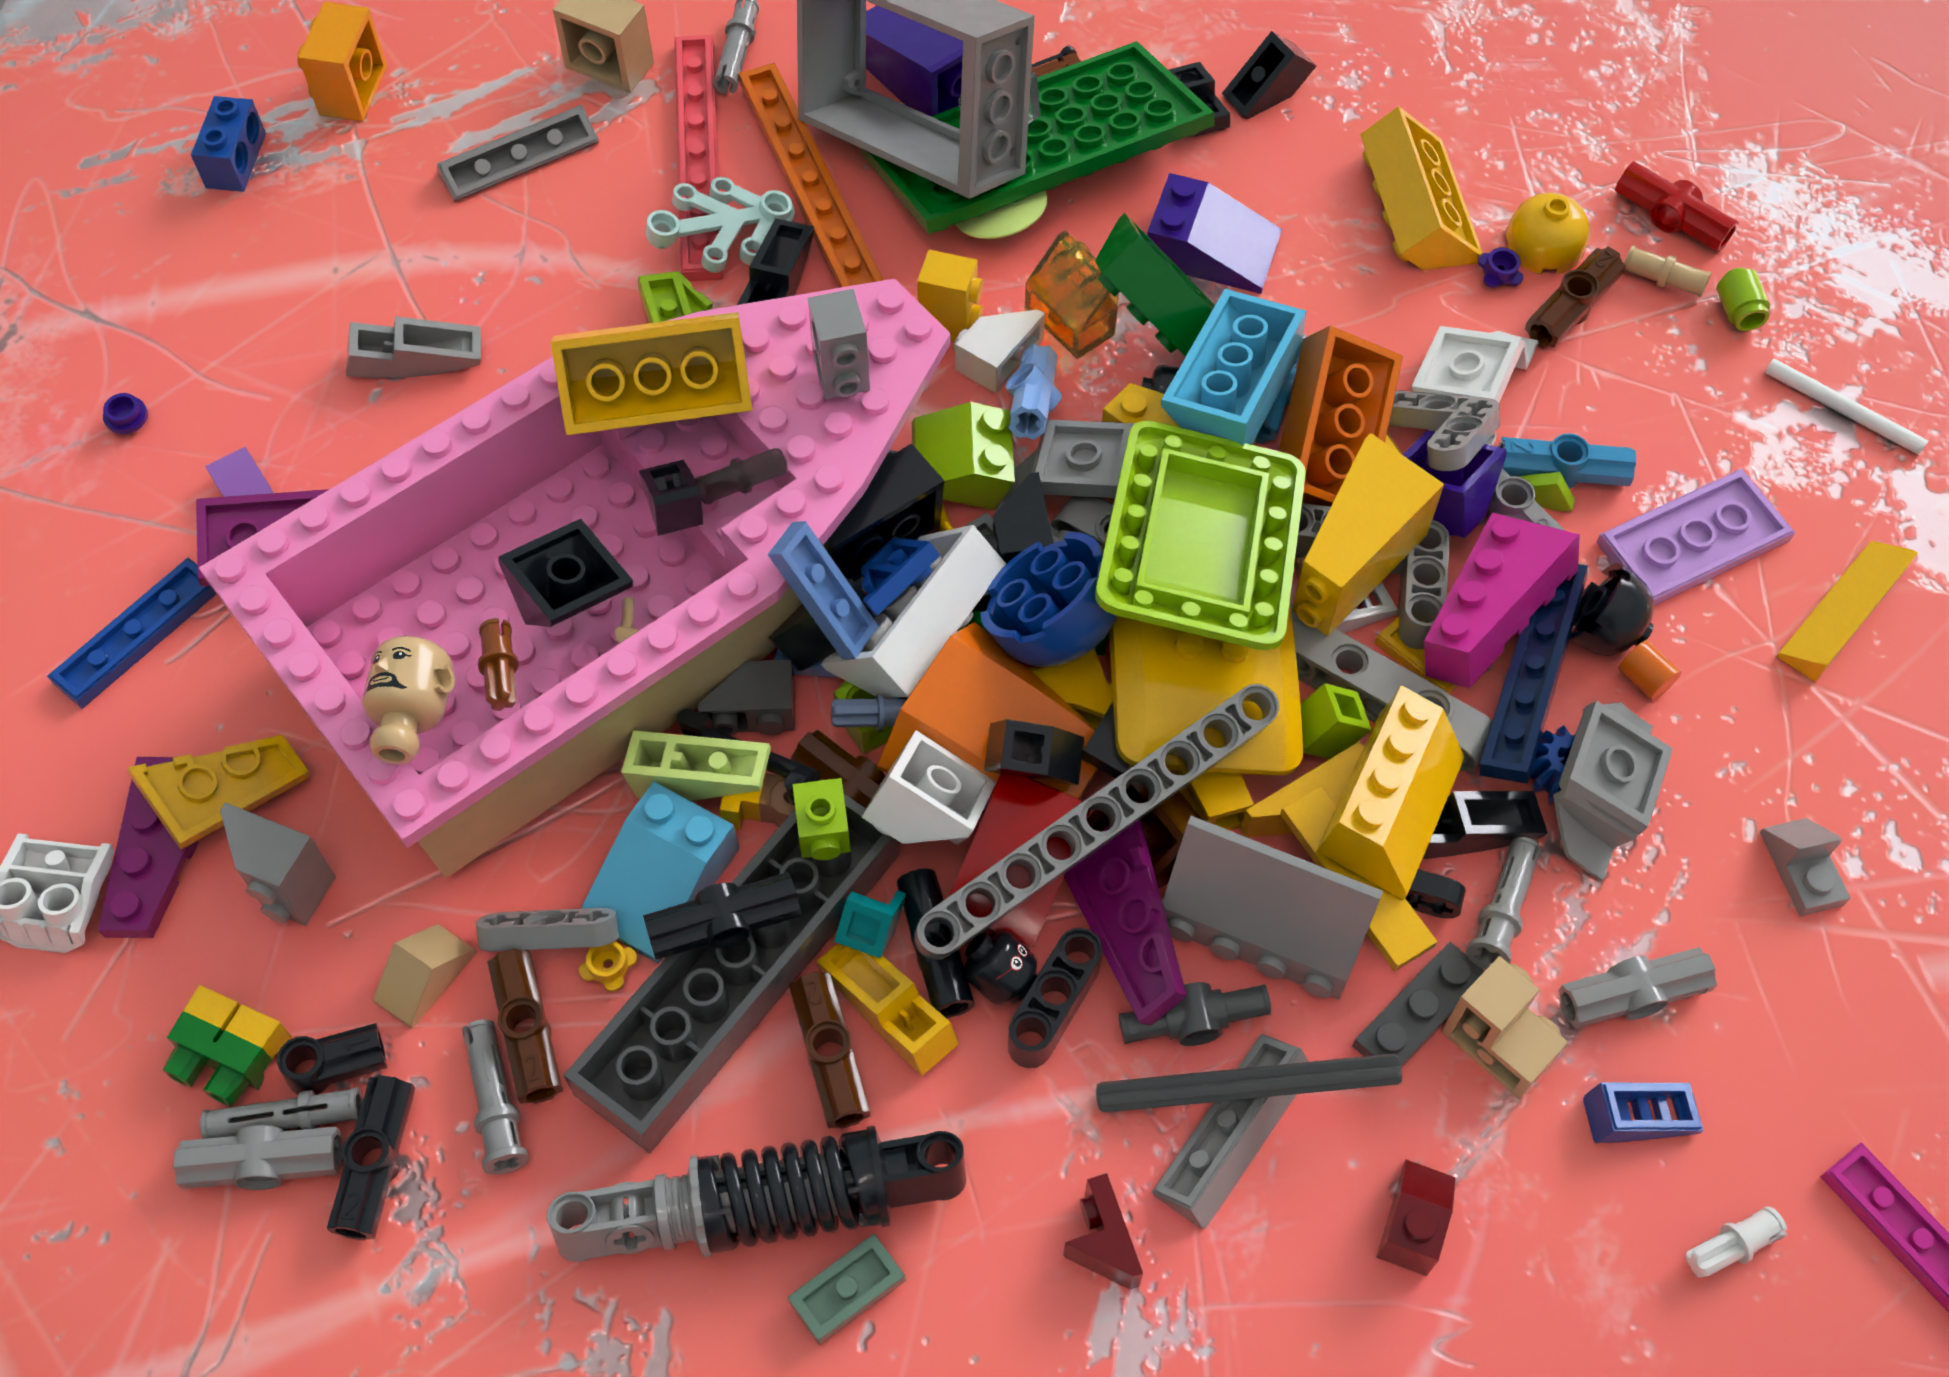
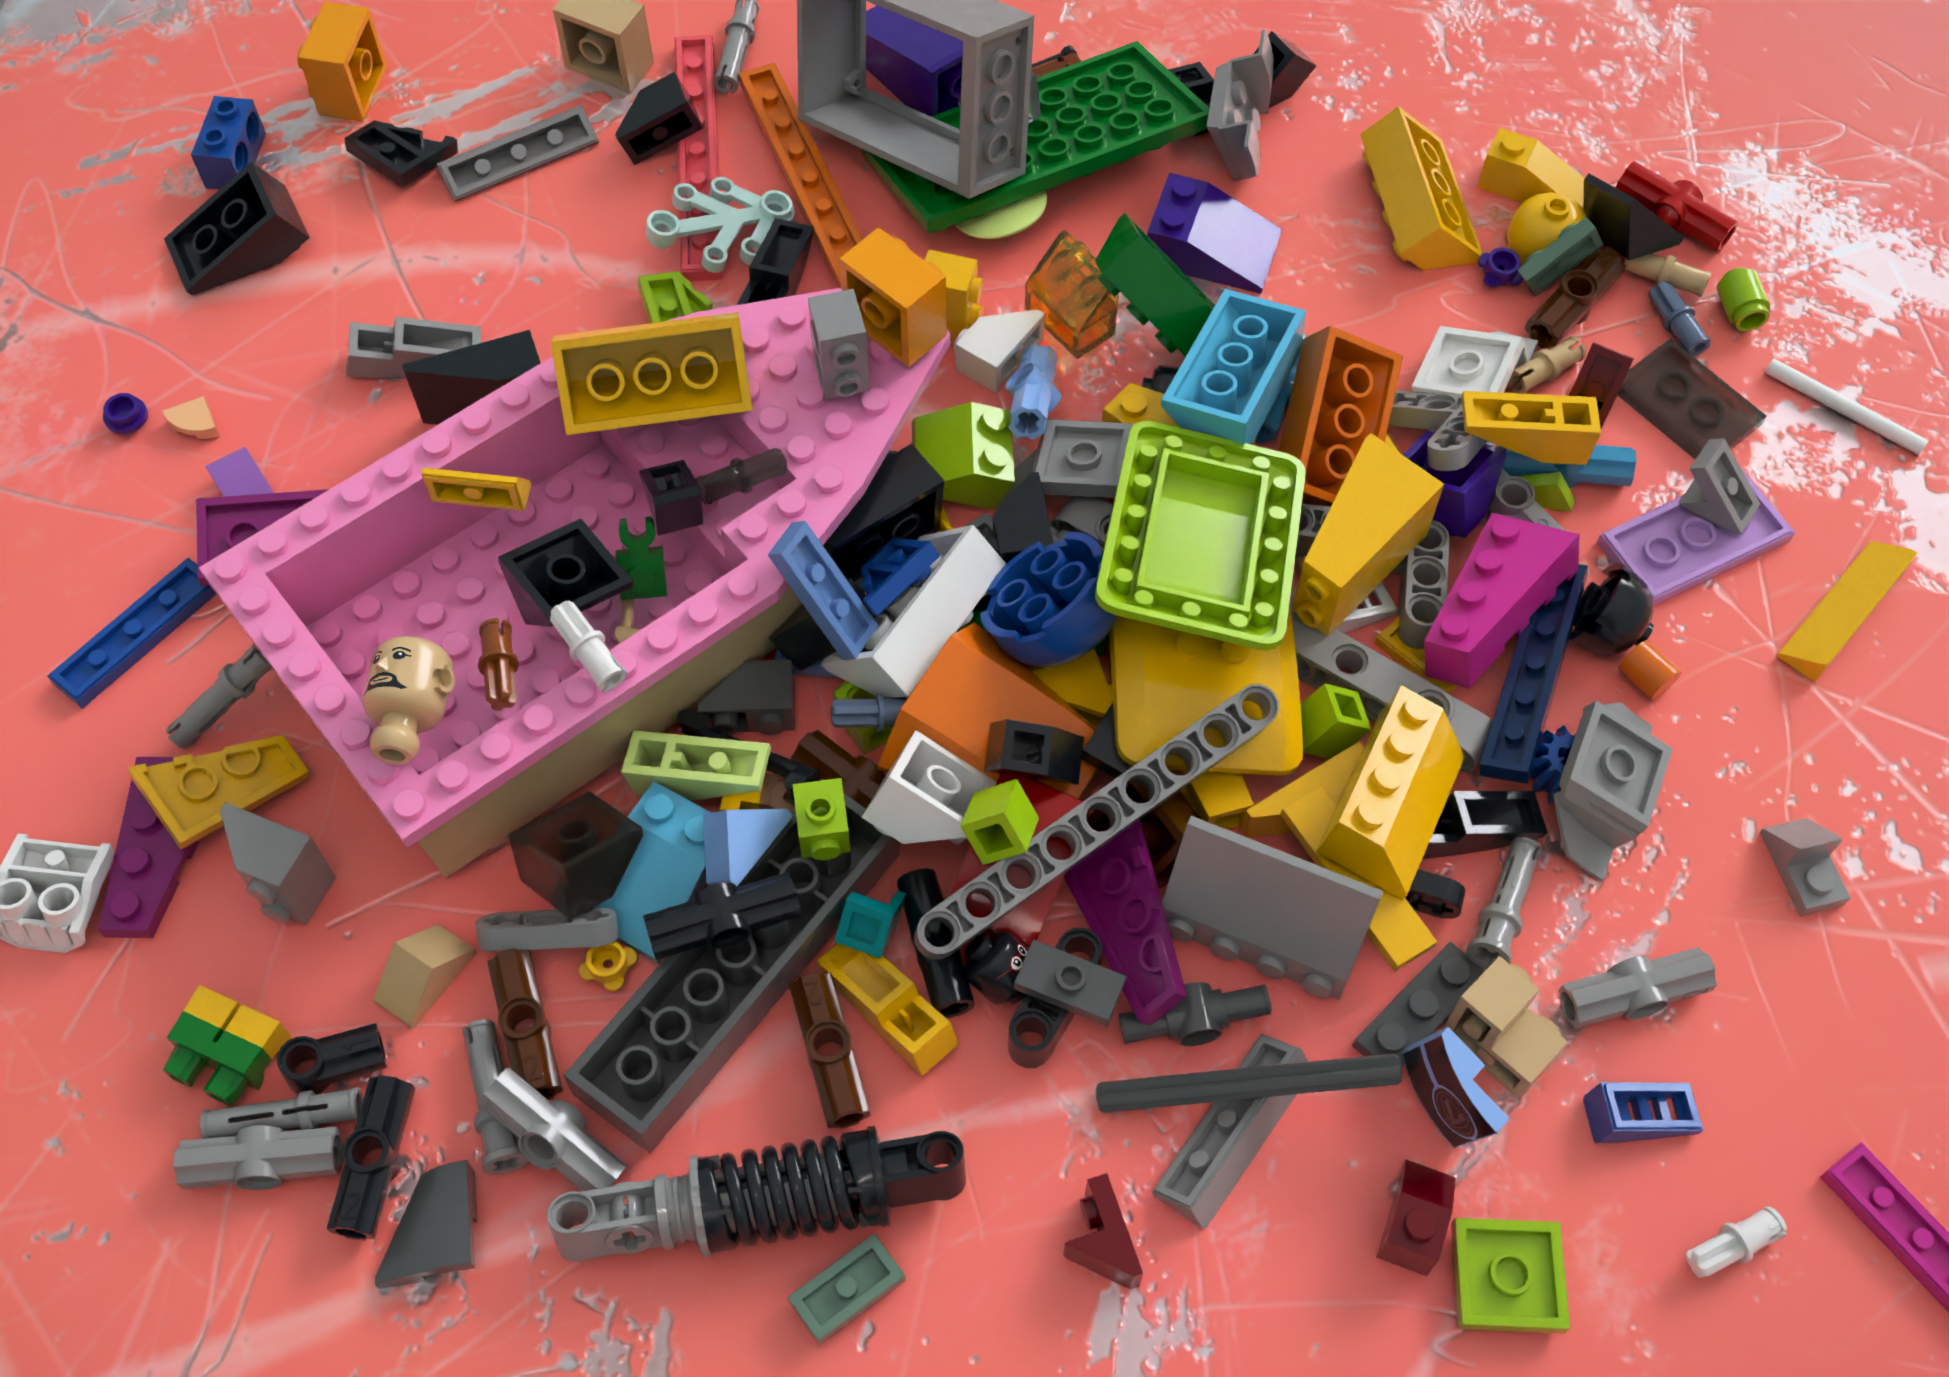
(192, 419): none -> light nougat tile
(232, 684): none -> light grey pin
(236, 232): none -> black slope
(397, 151): none -> black wing
(434, 1229): none -> dark grey slope
(463, 376): none -> black slope
(476, 489): none -> yellow slope
(550, 1133): none -> light grey piece
(576, 853): none -> clear smoke slope
(587, 646): none -> white axle
(642, 562): none -> green plate
(658, 119): none -> black slope
(738, 840): none -> light blue slope
(897, 295): none -> light orange brick
(999, 822): none -> lime brick
(1070, 982): none -> dark grey plate
(1237, 100): none -> light grey piece
(1443, 1080): none -> slope
(1509, 1275): none -> lime plate
(1525, 167): none -> yellow slope
(1535, 425): none -> yellow slope
(1547, 365): none -> tan pin
(1562, 255): none -> sand green plate
(1602, 377): none -> dark red slope
(1625, 222): none -> black slope
(1679, 318): none -> sand blue axle
(1688, 400): none -> clear smoke tile
(1720, 489): none -> light grey slope

